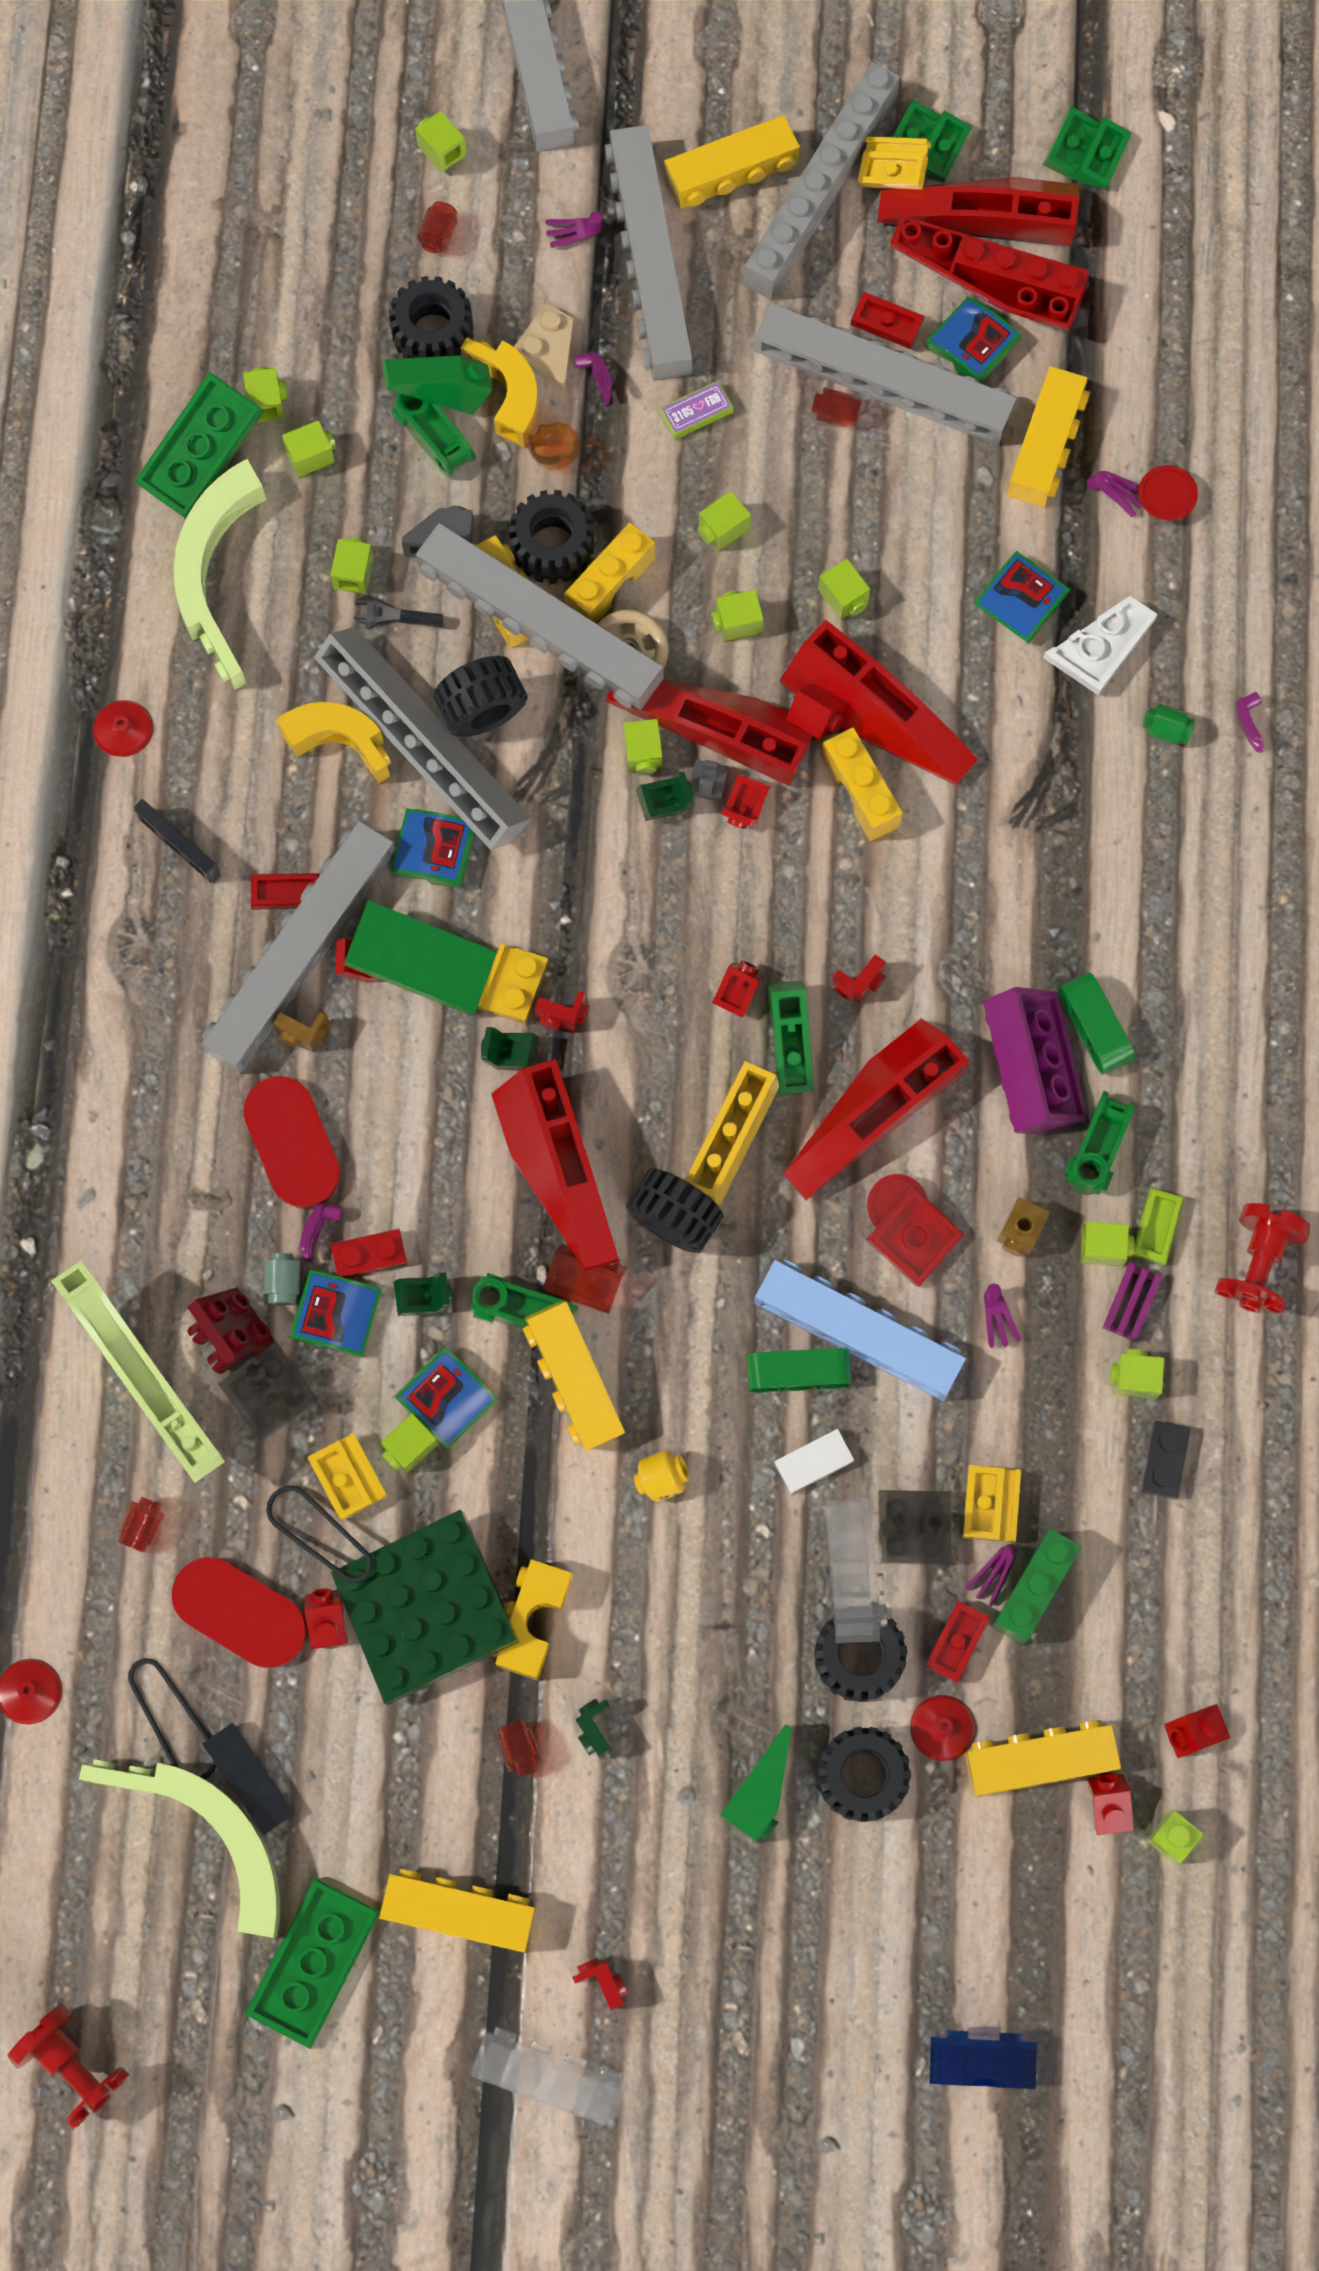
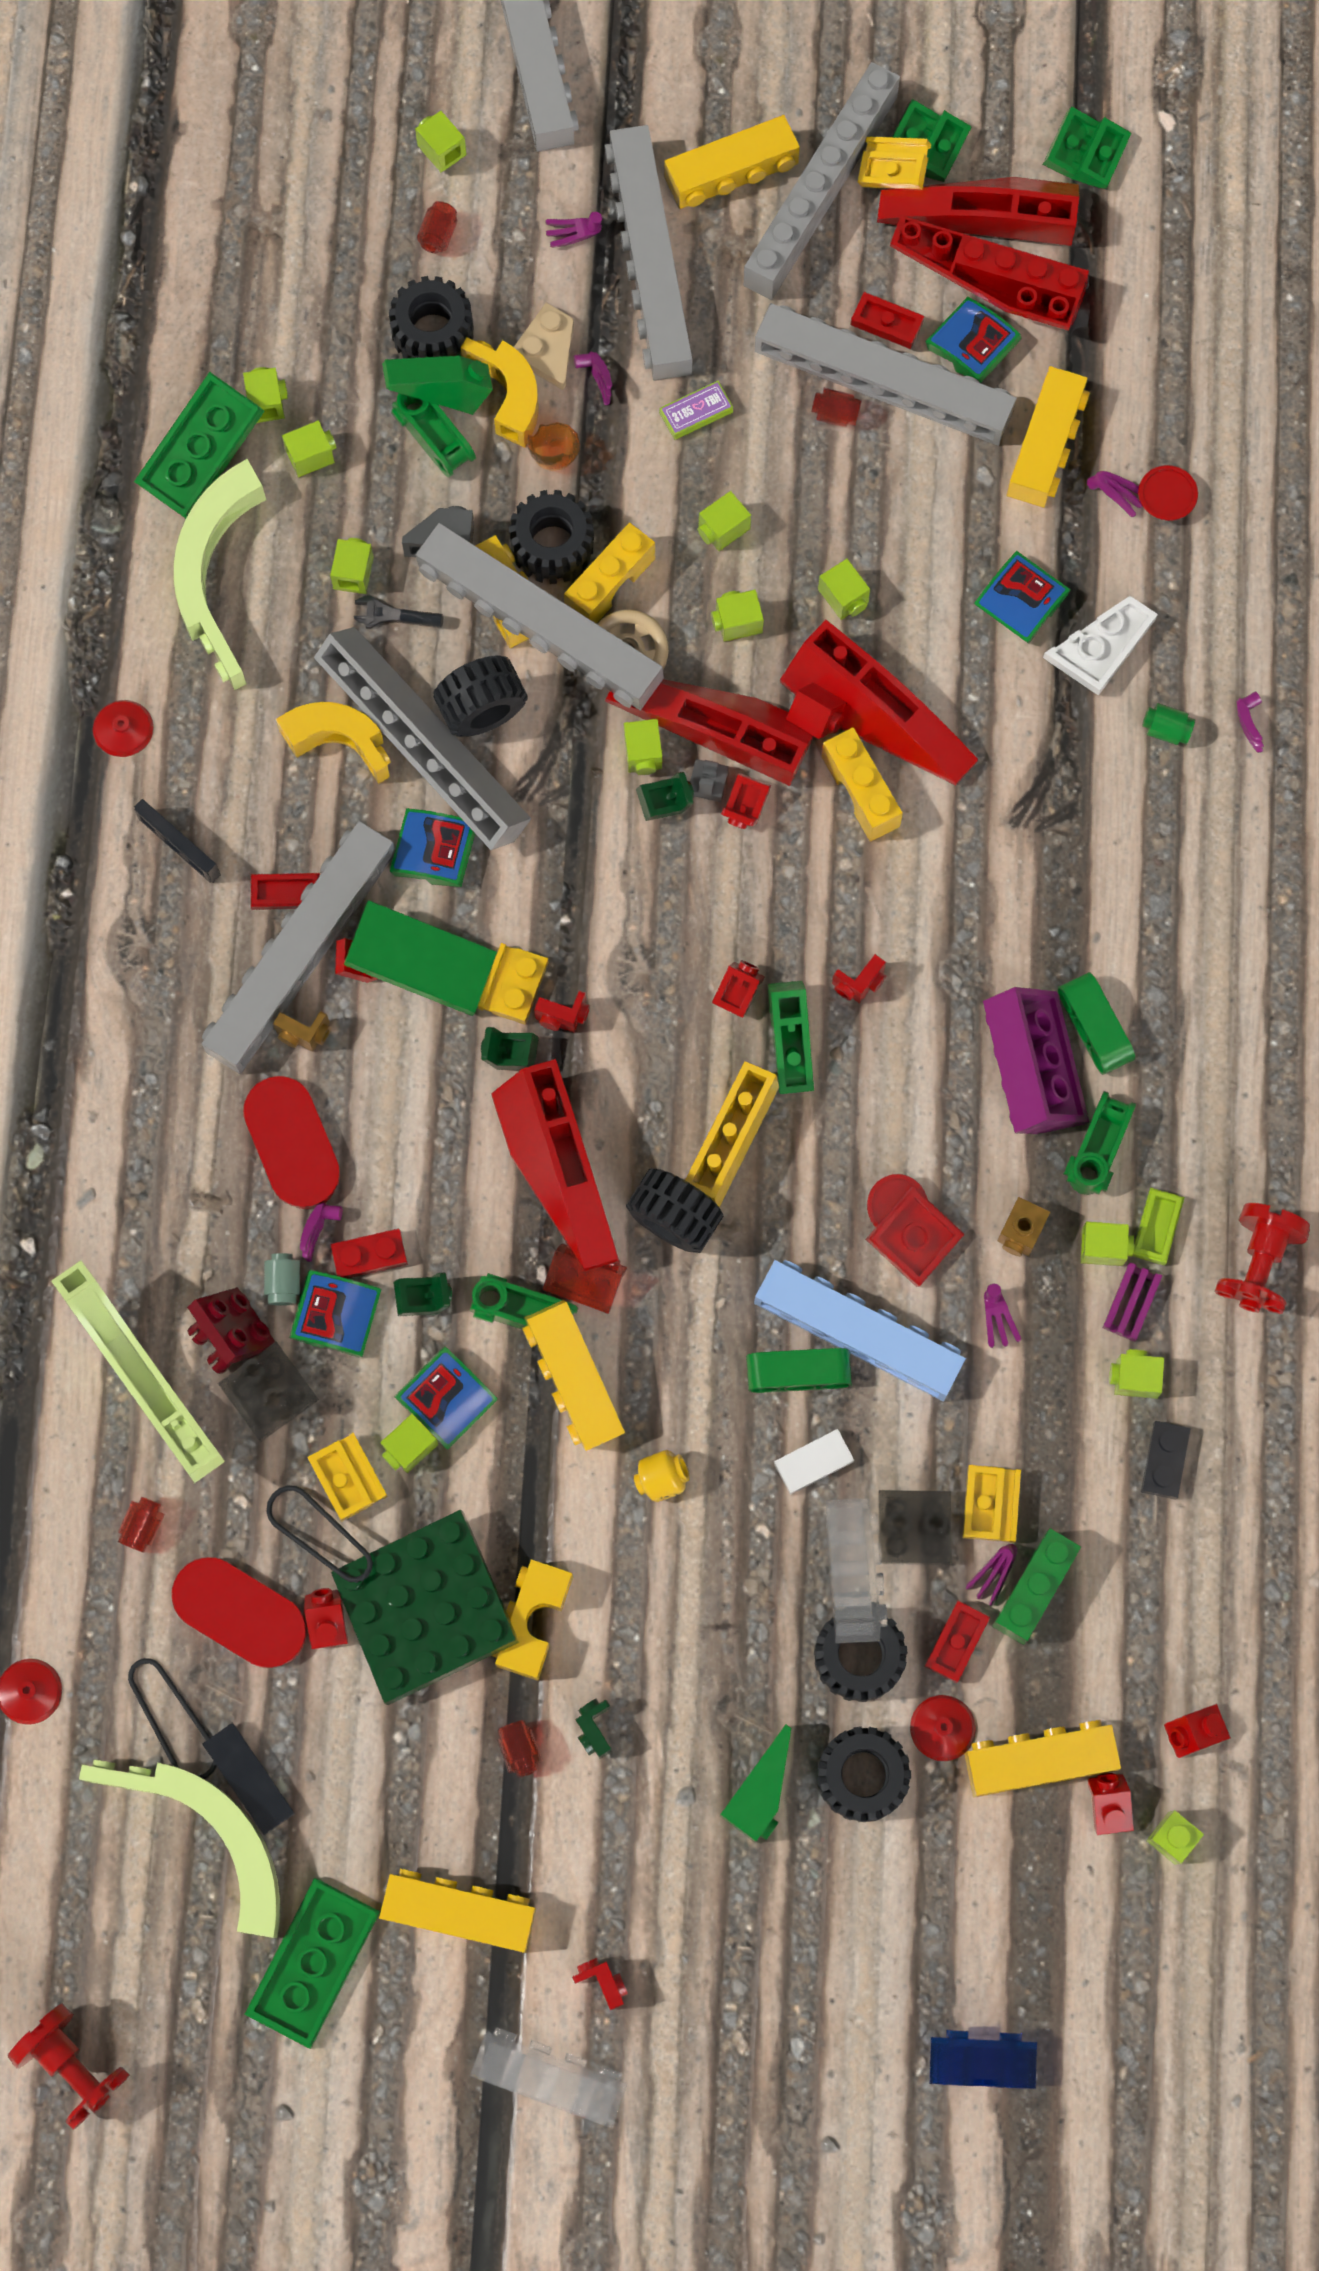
(877, 1102): red wedge -> none

